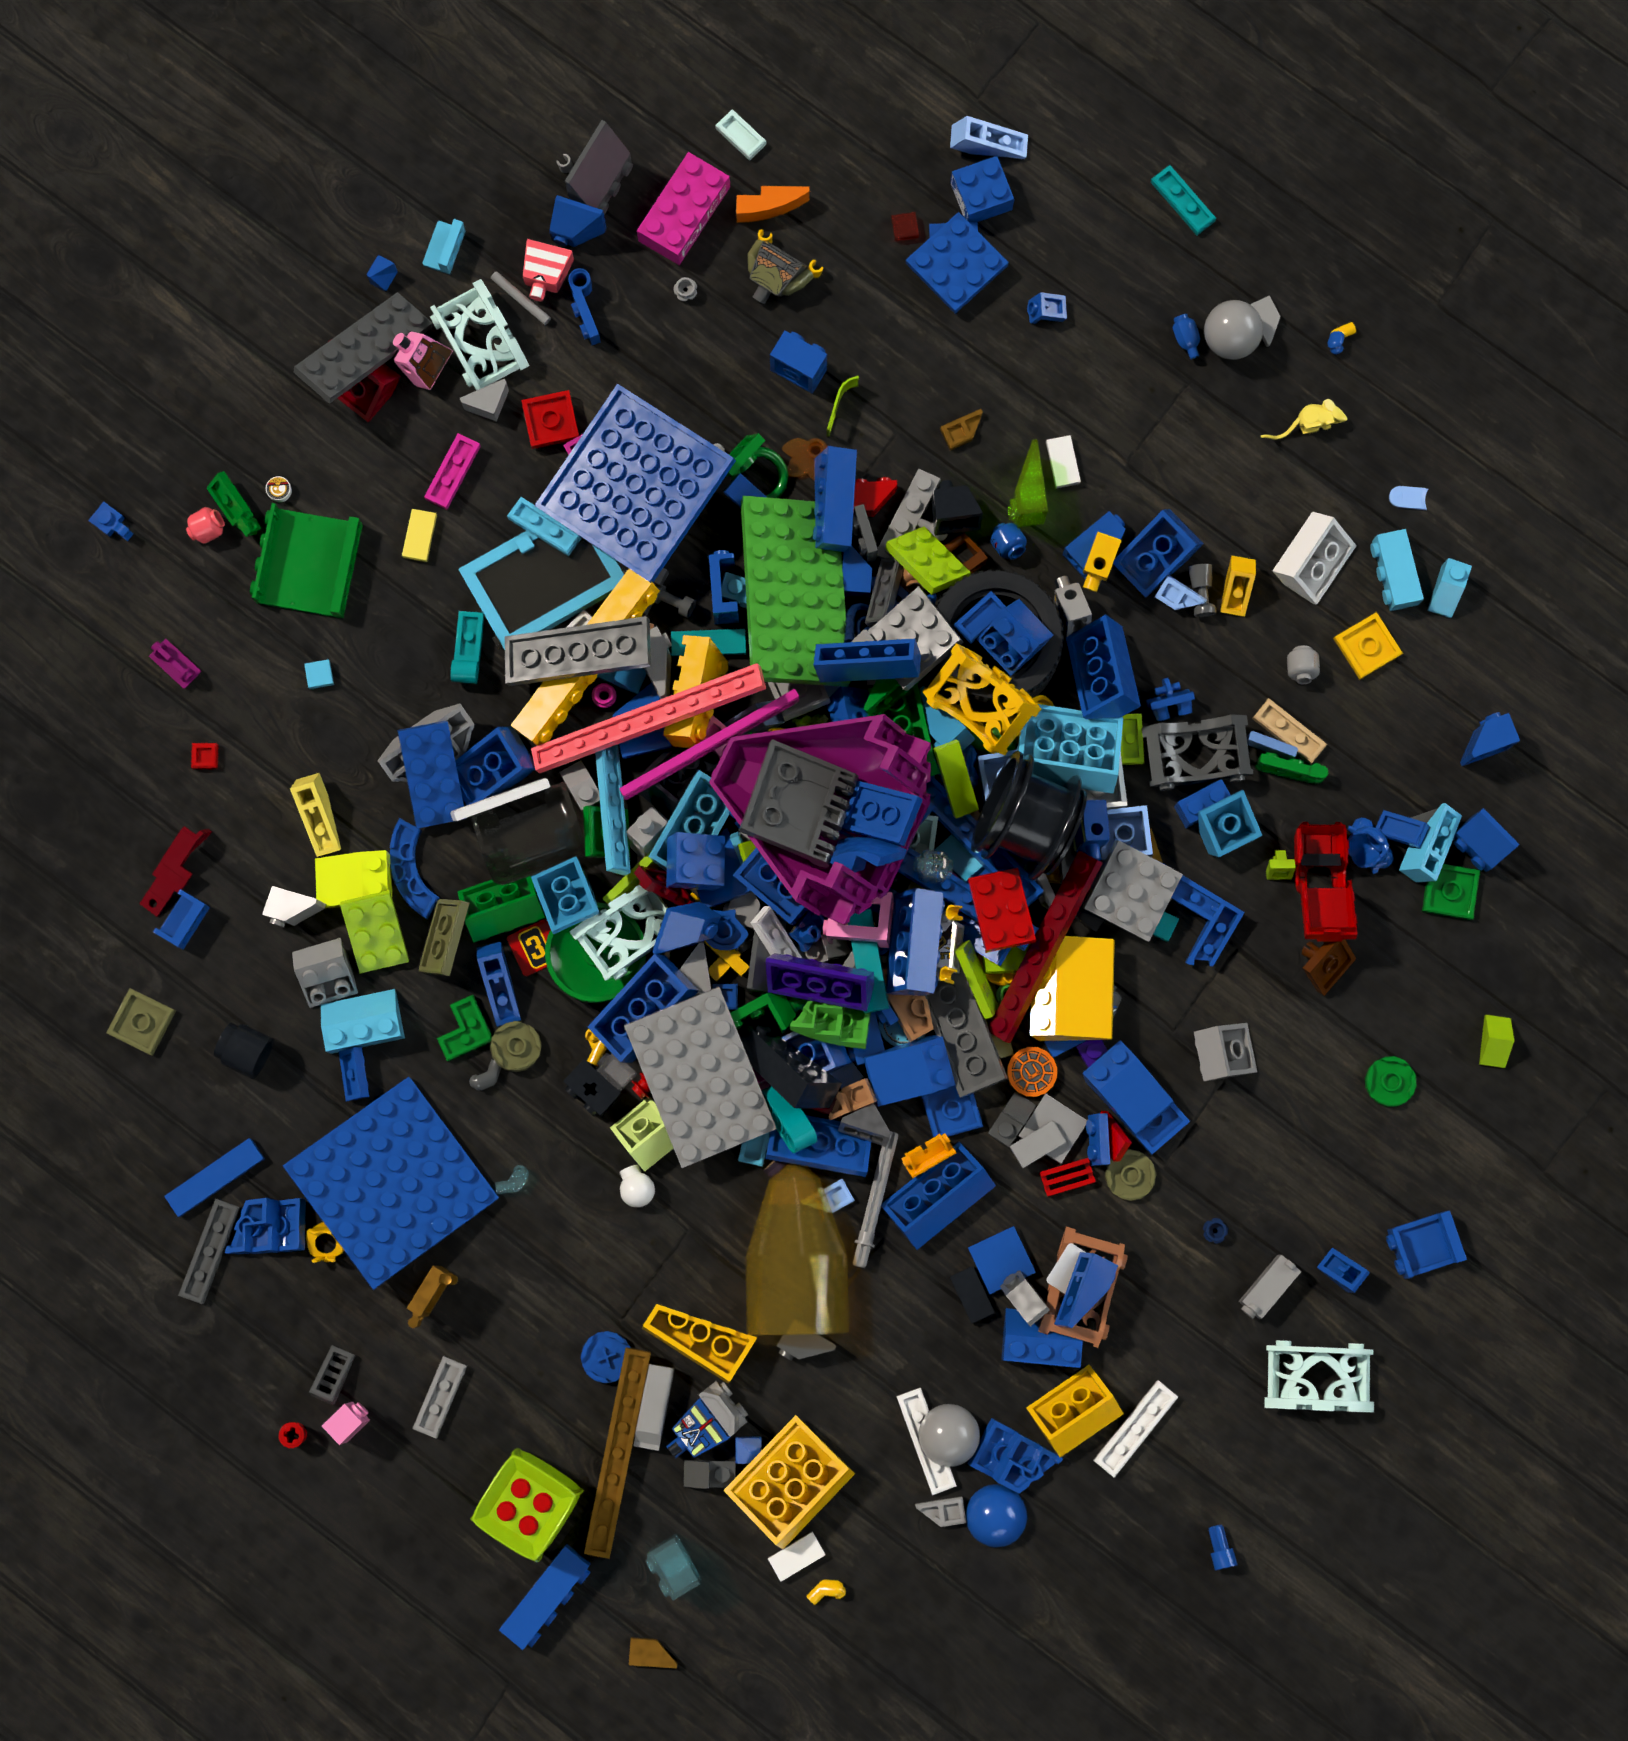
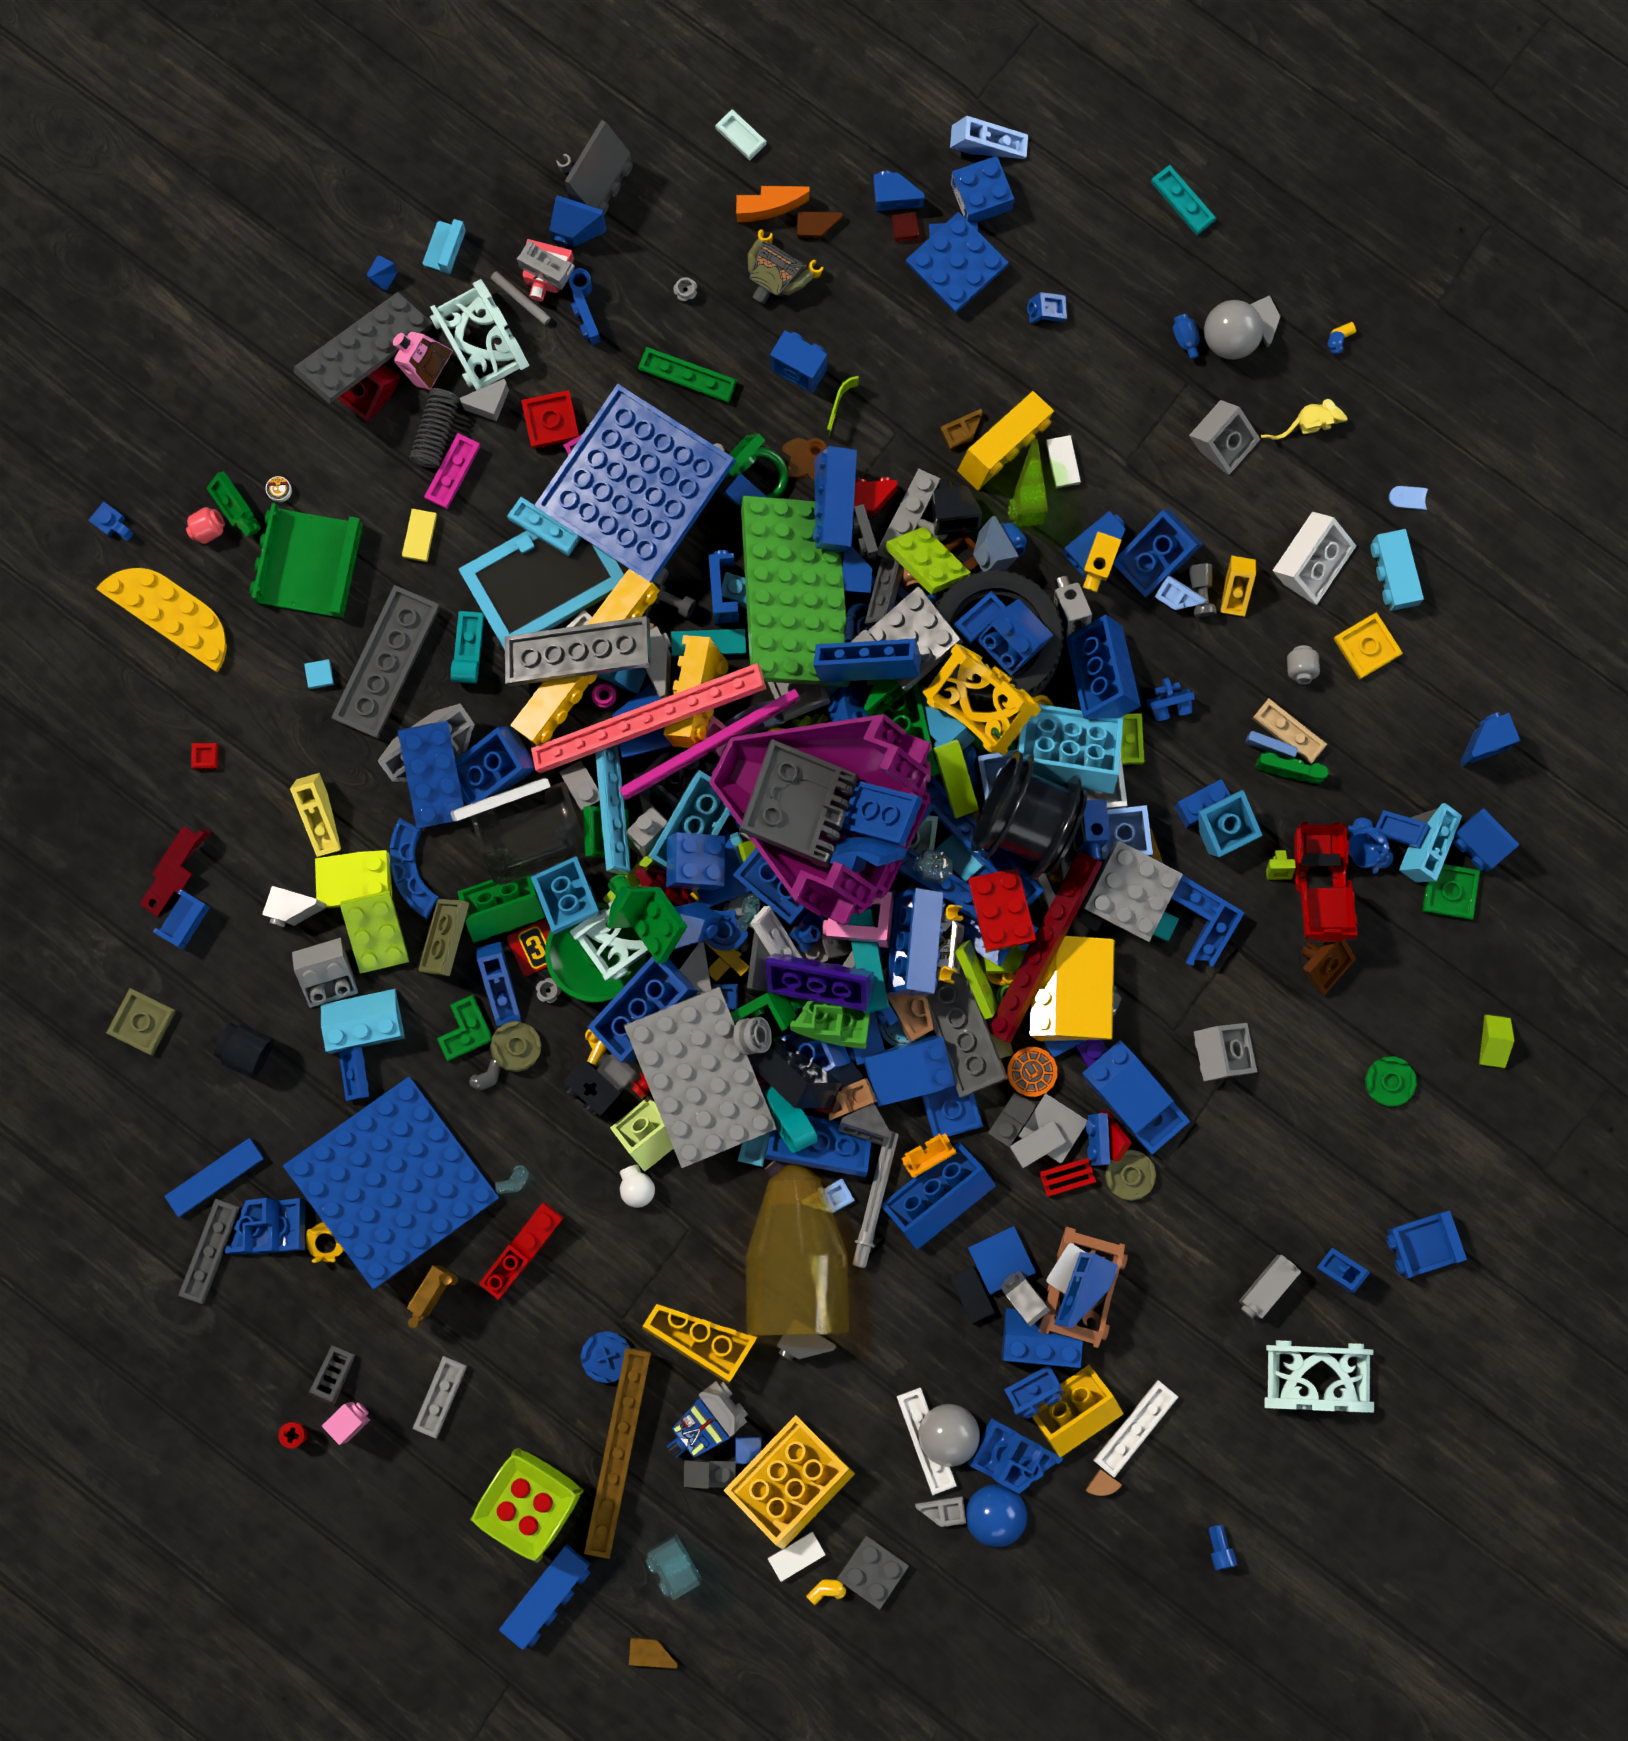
(169, 612): none -> yellow plate
(174, 663): magenta hinge -> none
(385, 662): none -> dark grey plate
(416, 454): none -> dark grey piece
(521, 1250): none -> red slope
(543, 995): none -> light grey plate
(545, 265): none -> light grey hinge
(648, 913): none -> green plate
(653, 1406): light grey piece -> none
(683, 208): dark pink brick -> none
(687, 375): none -> green tile
(749, 911): none -> clear light blue arm
(752, 1035): none -> light grey wheel
(816, 223): none -> reddish brown tile
(872, 1572): none -> dark grey plate
(895, 192): none -> blue slope
(993, 547): none -> sand blue slope
(1005, 440): none -> yellow wedge
(1034, 1392): none -> blue bracket
(1103, 1484): none -> medium nougat tile
(1220, 726): dark grey fence -> none
(1222, 1230): dark blue plate -> none
(1225, 436): none -> light grey slope
(1449, 587): medium azure slope -> none

